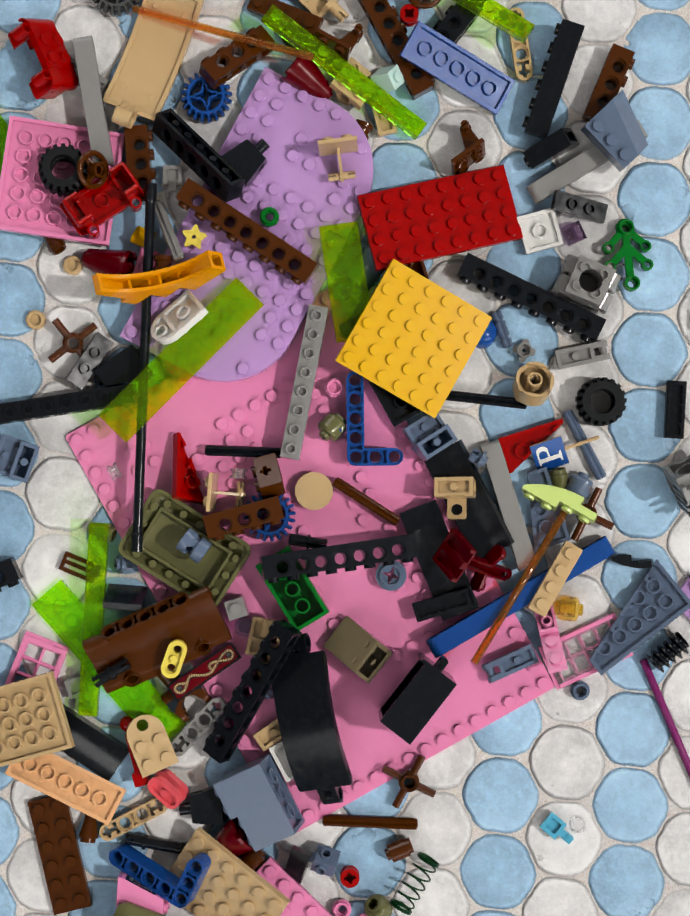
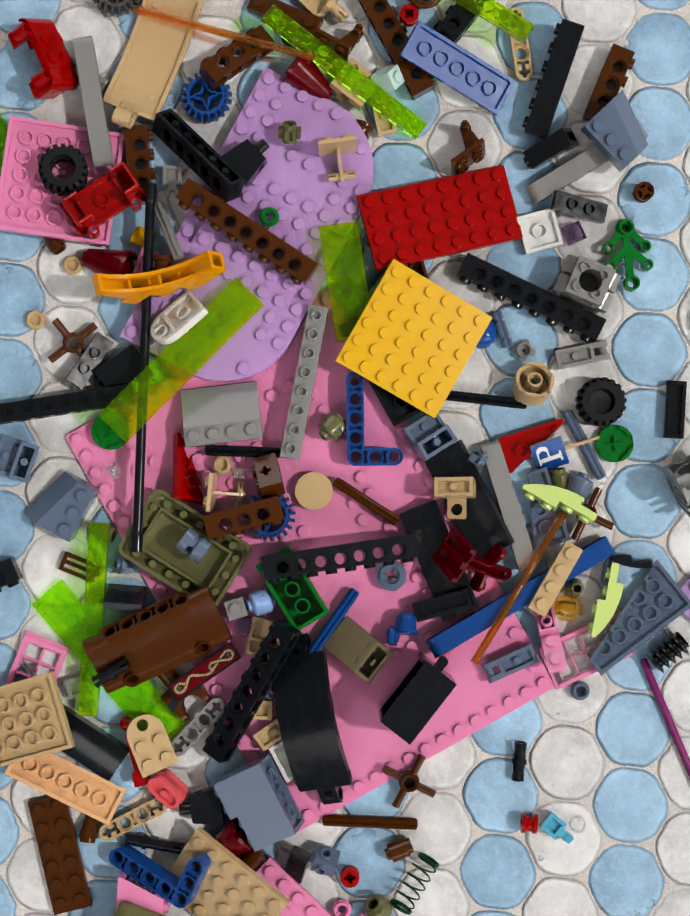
(63, 506): none -> sand blue wedge
(94, 169): reddish brown piece -> none
(105, 435): none -> green tile
(174, 657): light yellow plate -> none
(194, 242): light yellow plate -> none
(221, 414): none -> light grey slope
(222, 465): none -> tan plate
(260, 602): none -> light blue head
(264, 711): none -> tan plate
(289, 132): none -> olive gear
(306, 541): black axle -> none
(334, 387): bright pink plate -> none
(334, 620): none -> blue axle
(404, 625): none -> blue piece
(519, 761): none -> black pin
(529, 823): none -> red wheel
(569, 587): none -> olive cone
(605, 609): none -> yellowish green slope
(614, 443): none -> green tile
(644, 188): none -> reddish brown wheel

